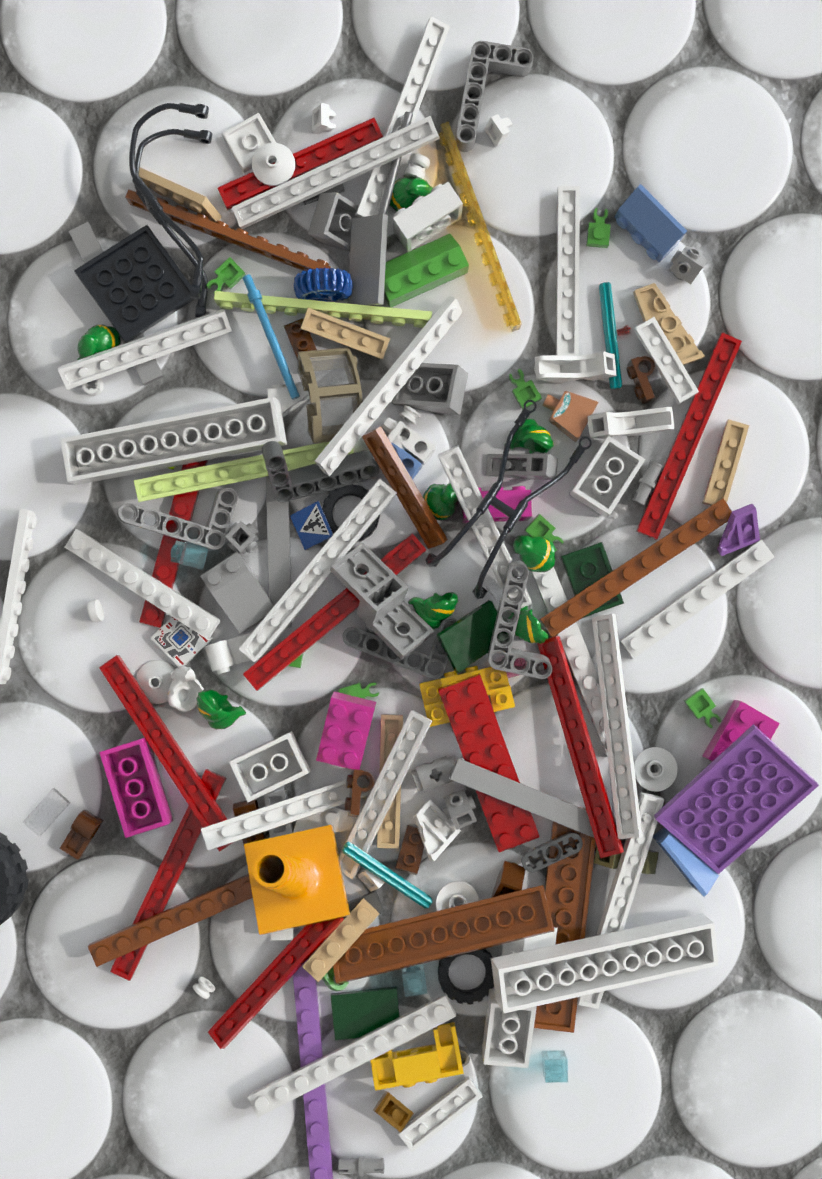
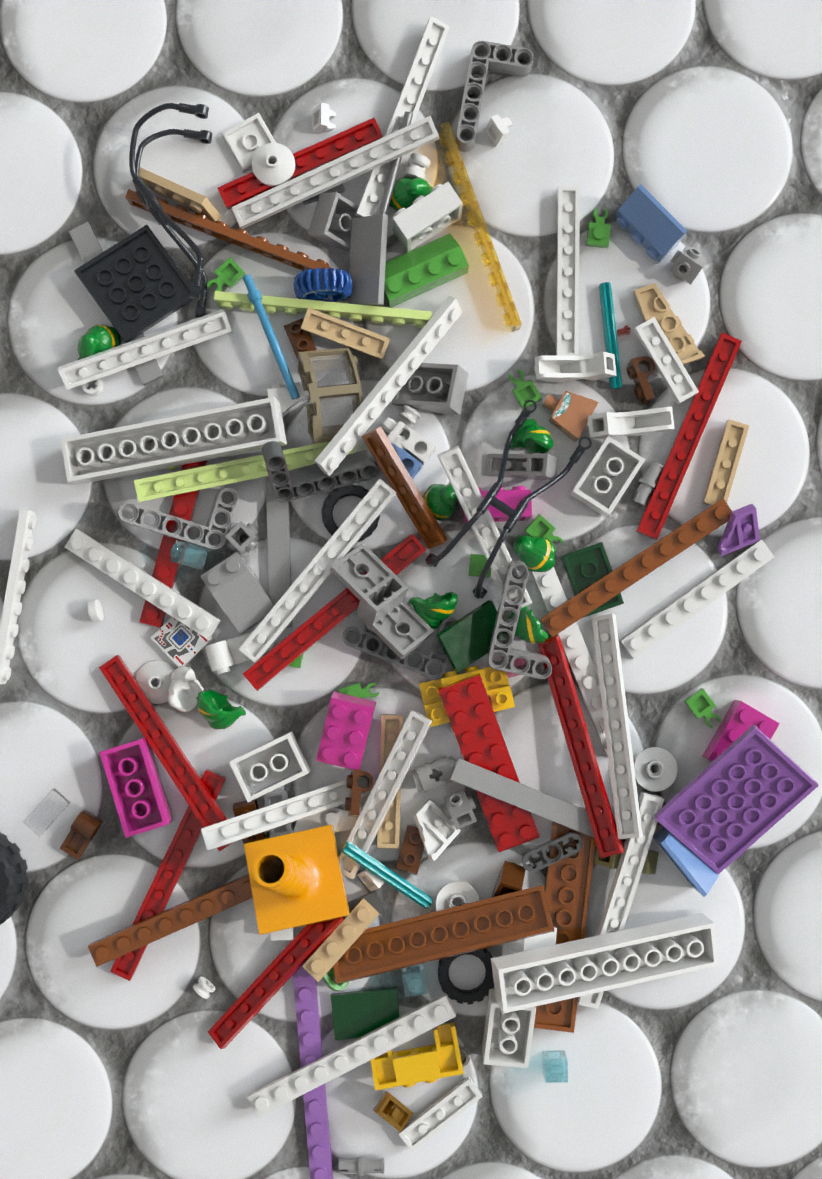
(311, 525): blue sticker -> none
(477, 564): none -> bright green plate

